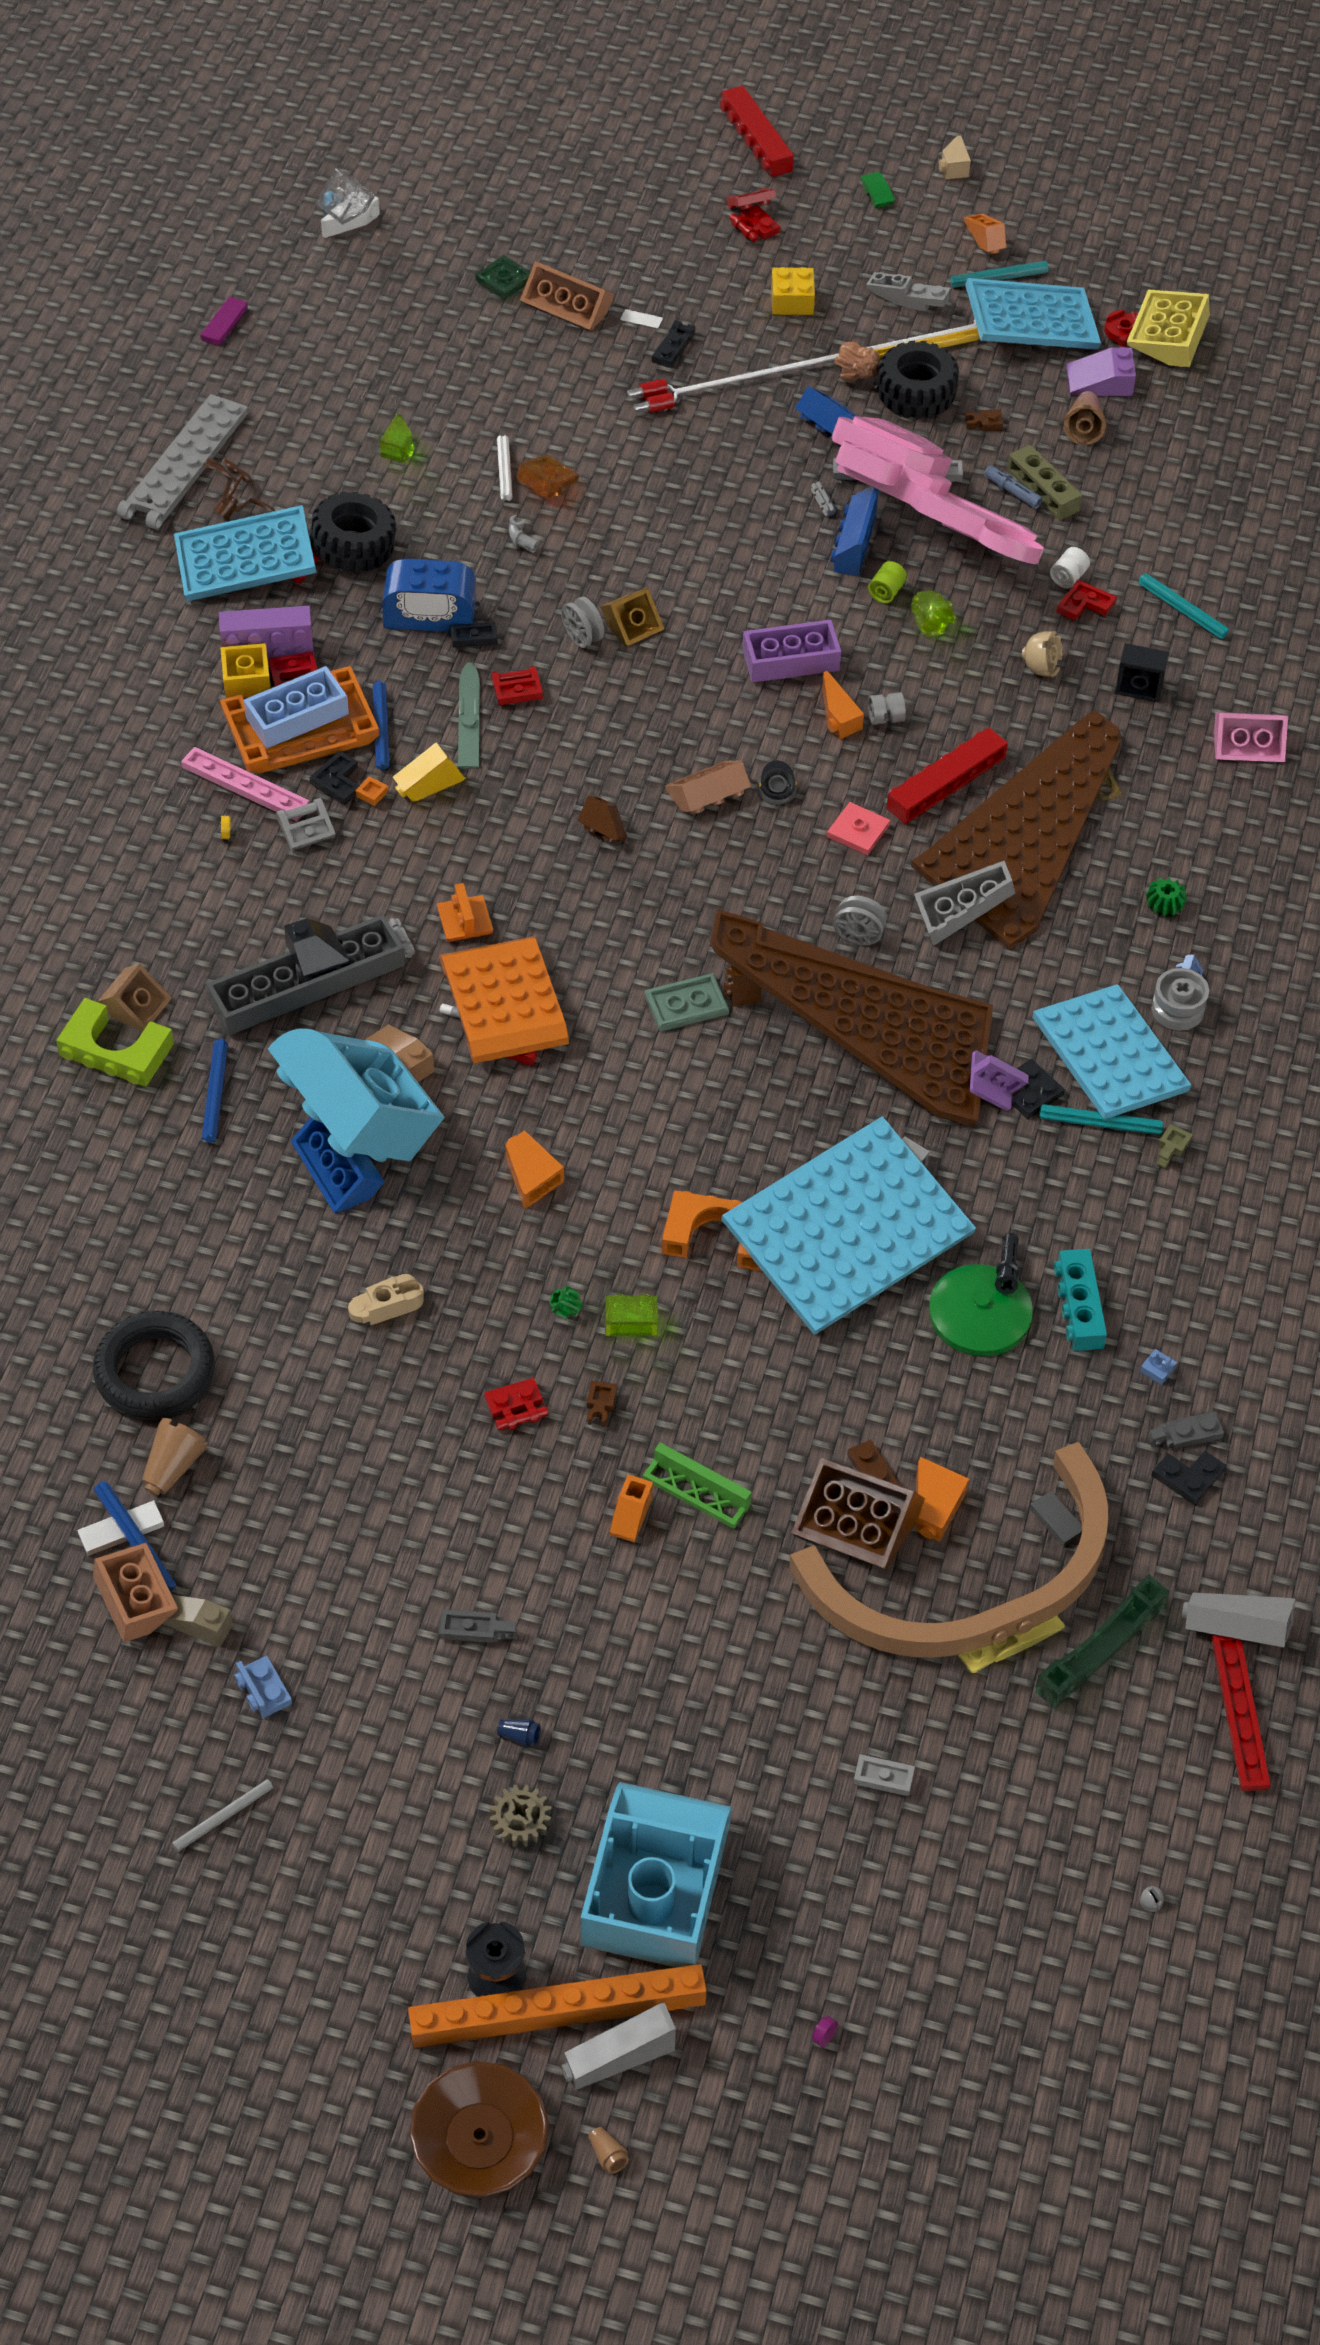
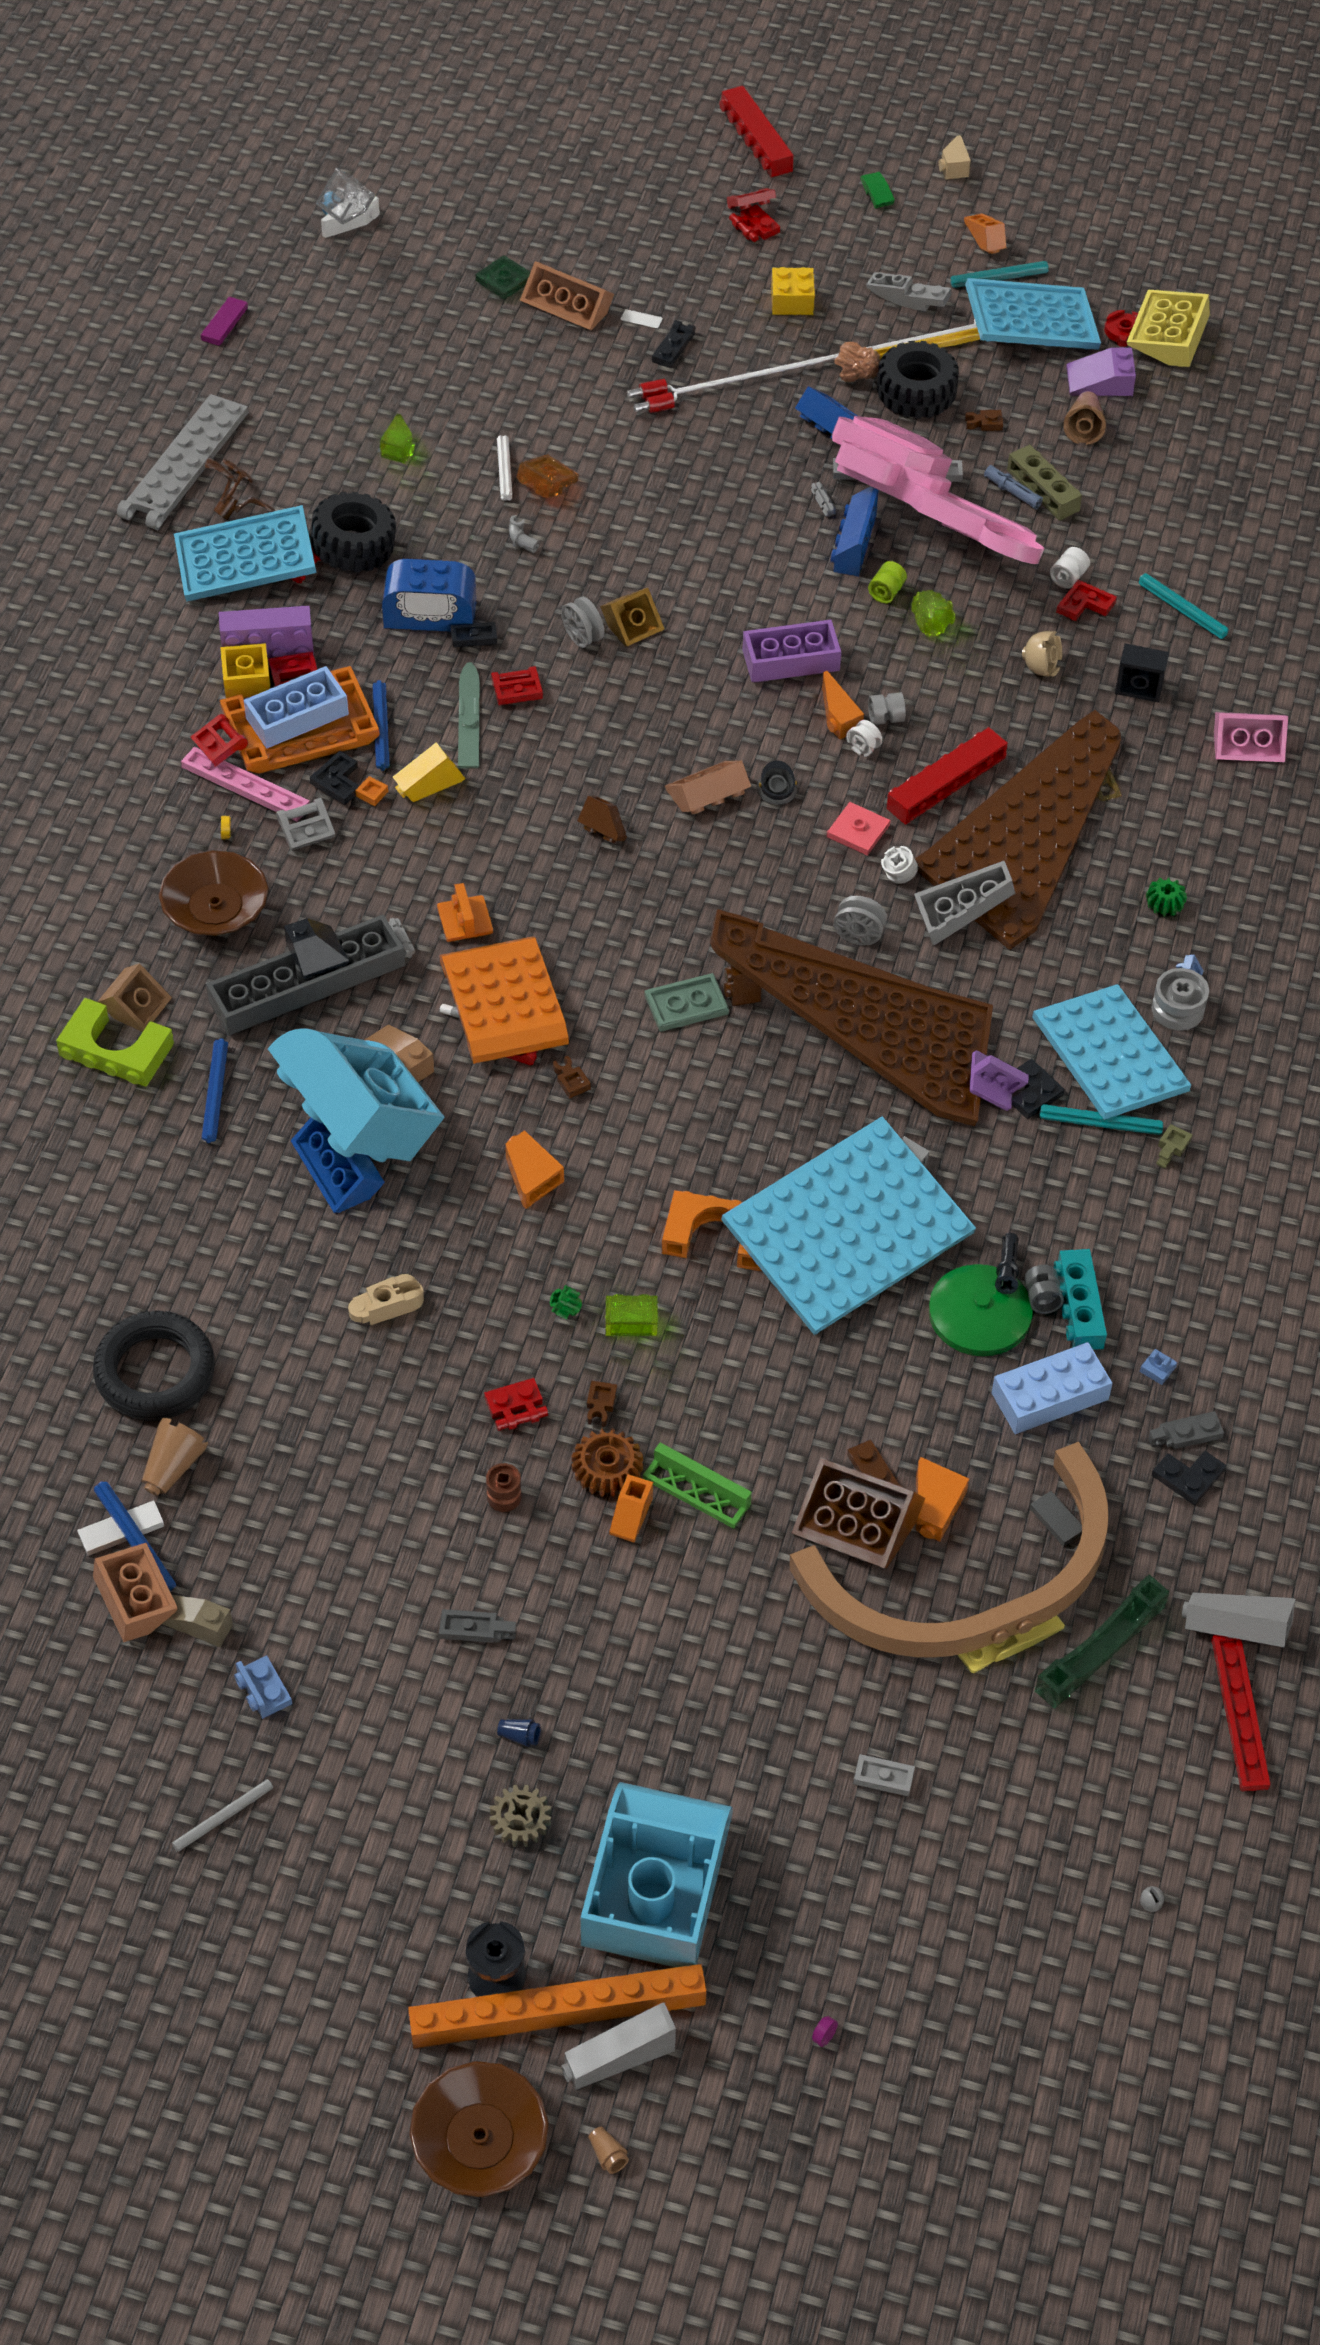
(213, 745): none -> red plate
(213, 893): none -> reddish brown dish
(503, 1487): none -> copper wheel
(571, 1079): none -> reddish brown plate
(604, 1447): none -> dark orange gear
(864, 738): none -> white wheel
(899, 864): none -> white wheel
(1043, 1289): none -> dark grey wheel
(1051, 1388): none -> light blue brick

